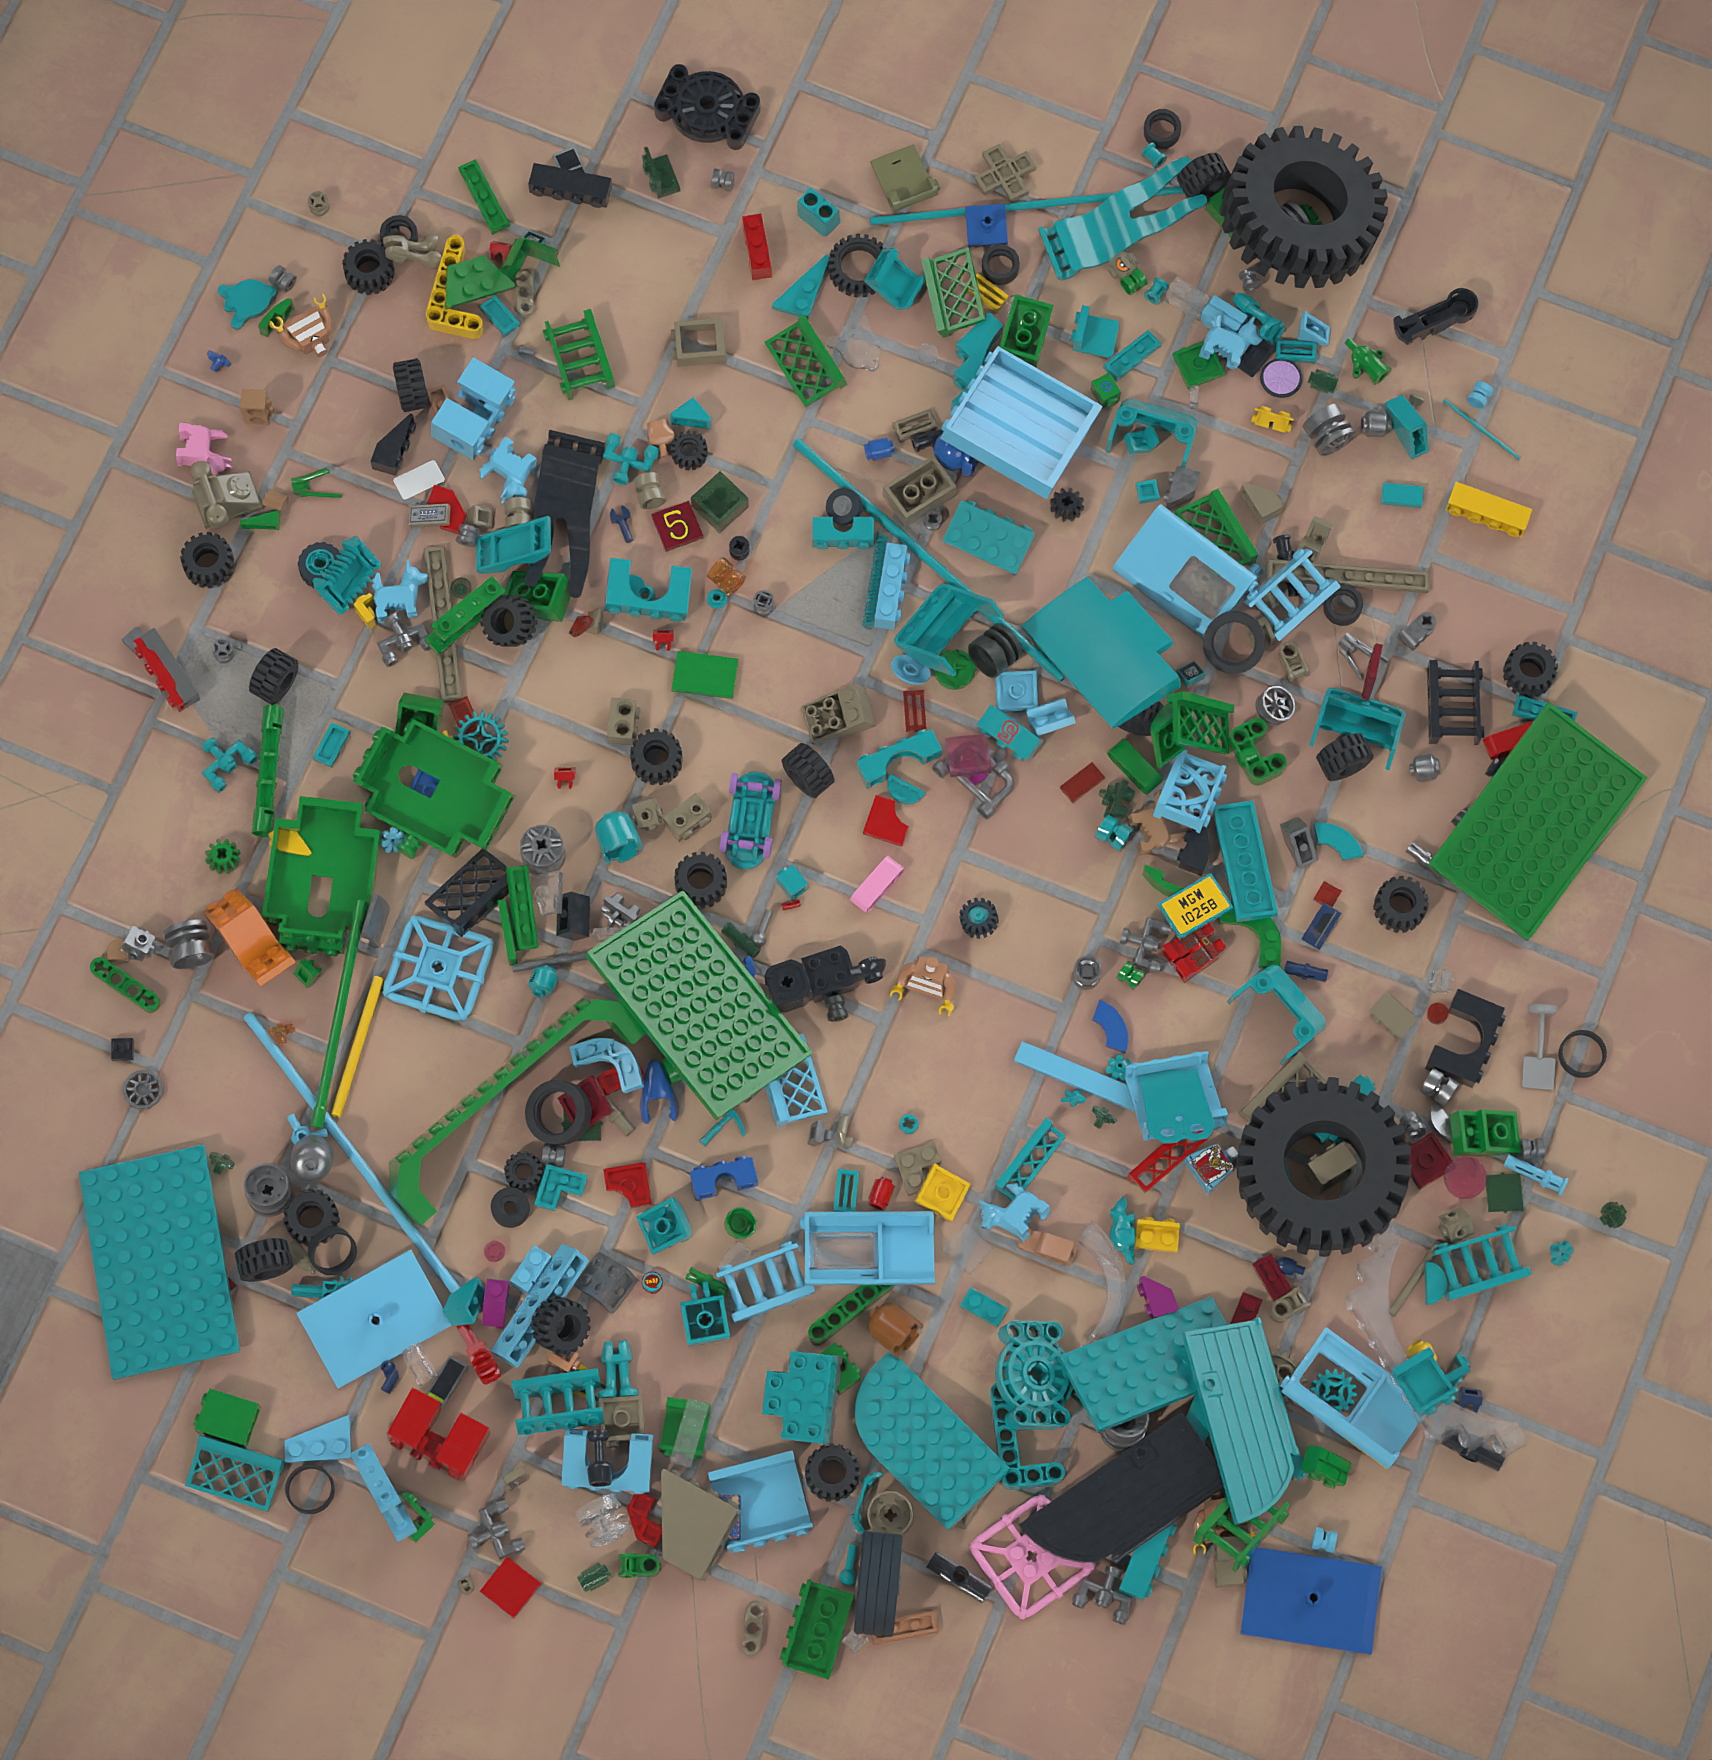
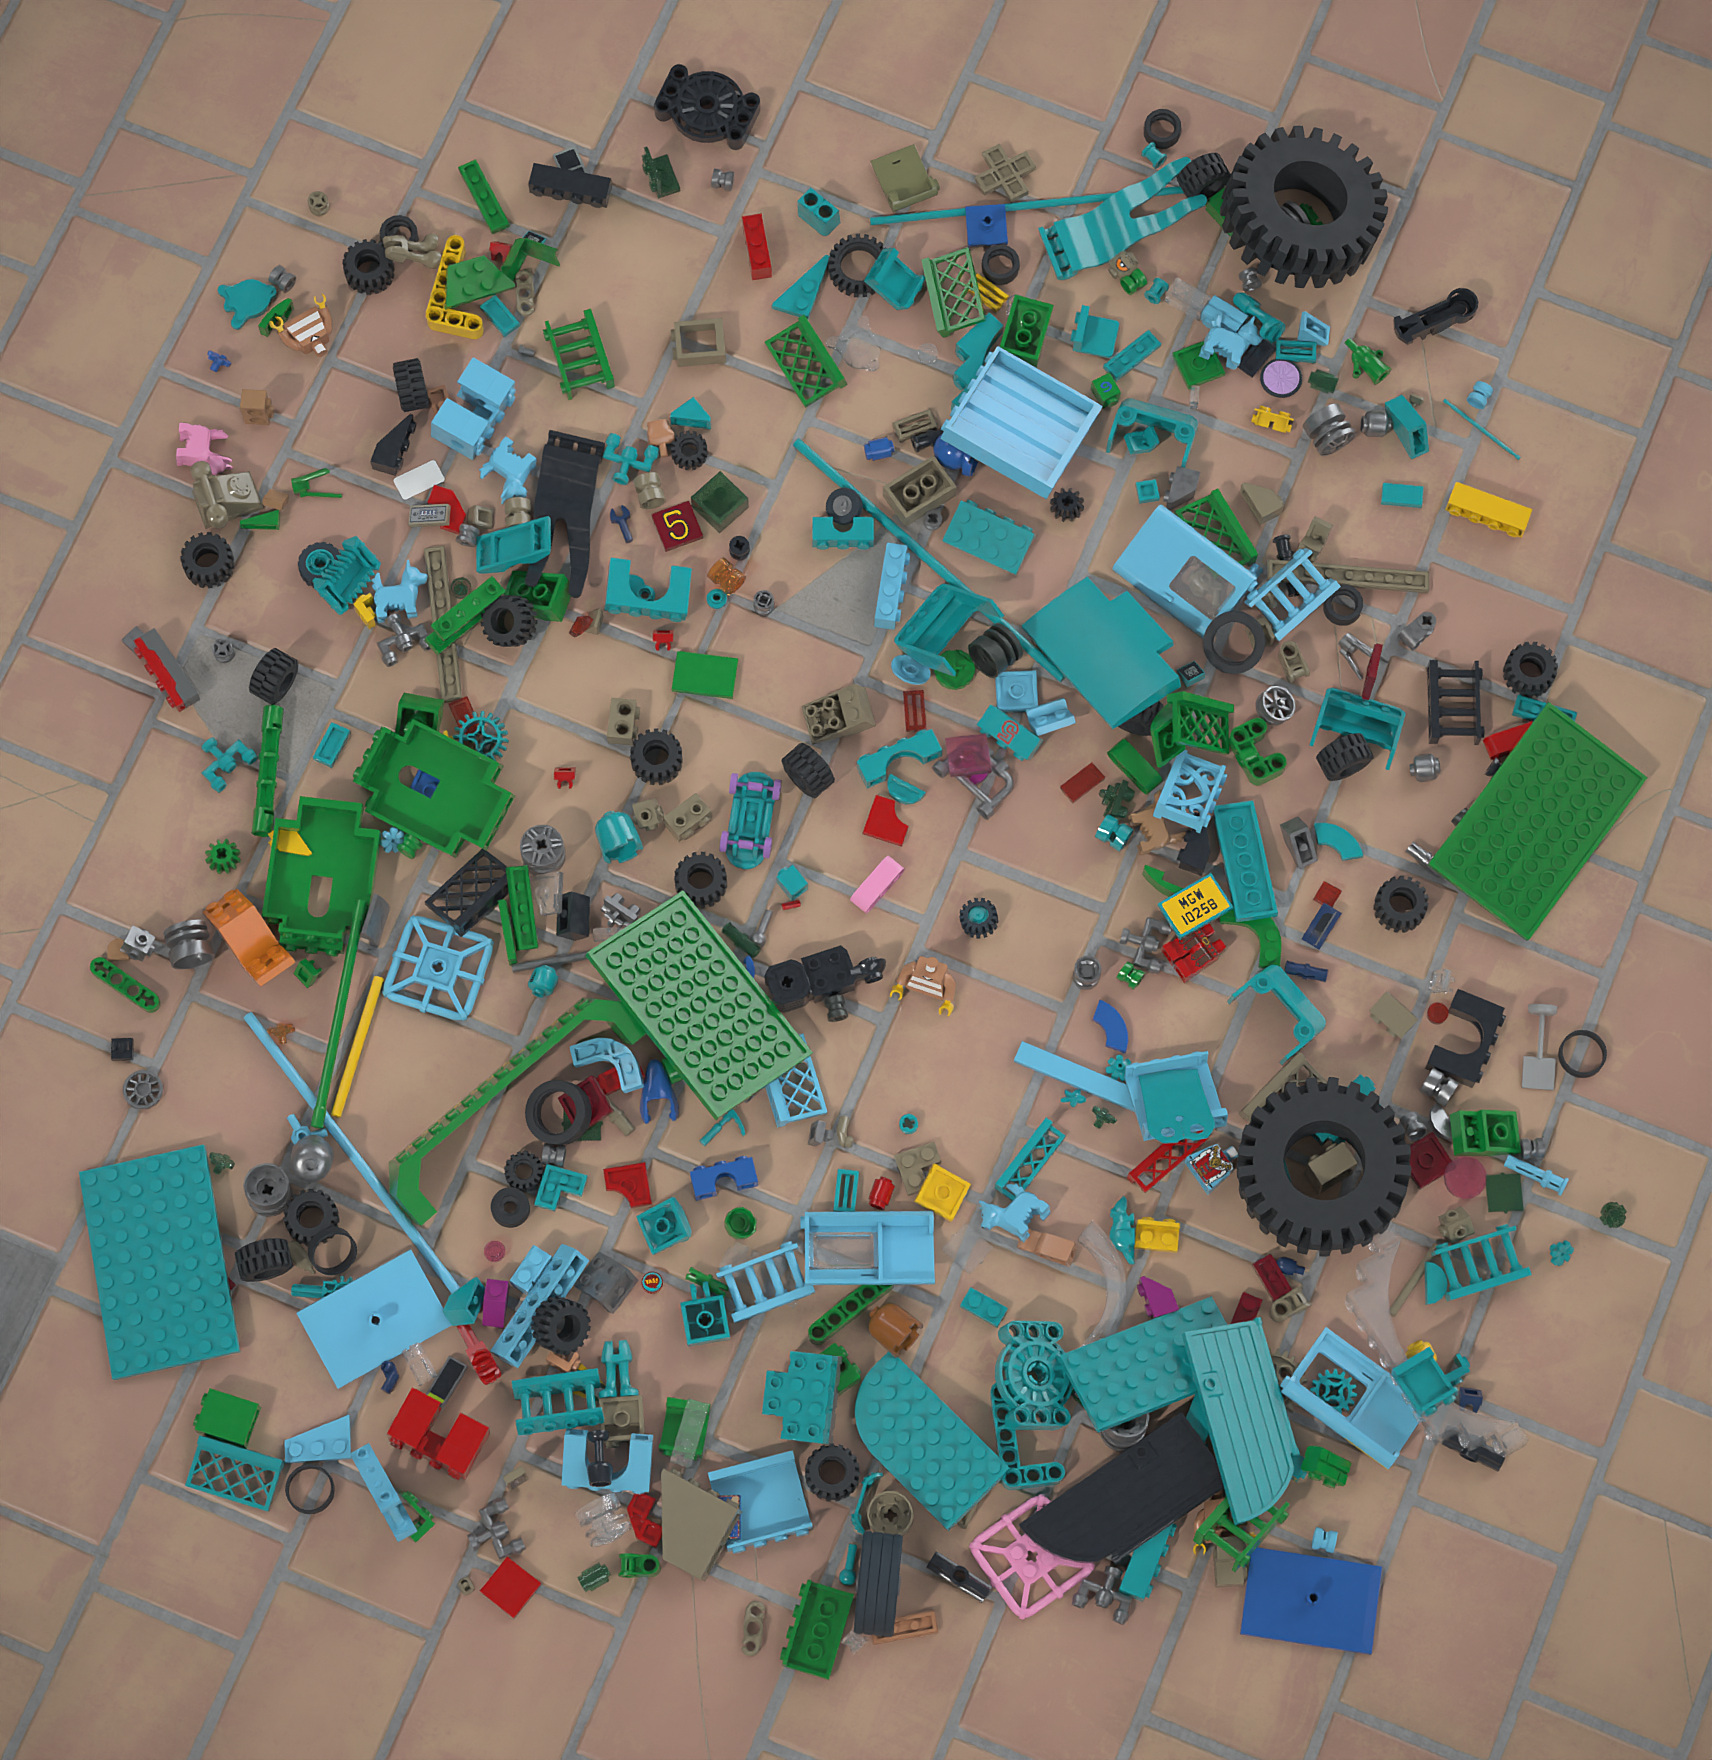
(876, 580): teal piece -> none

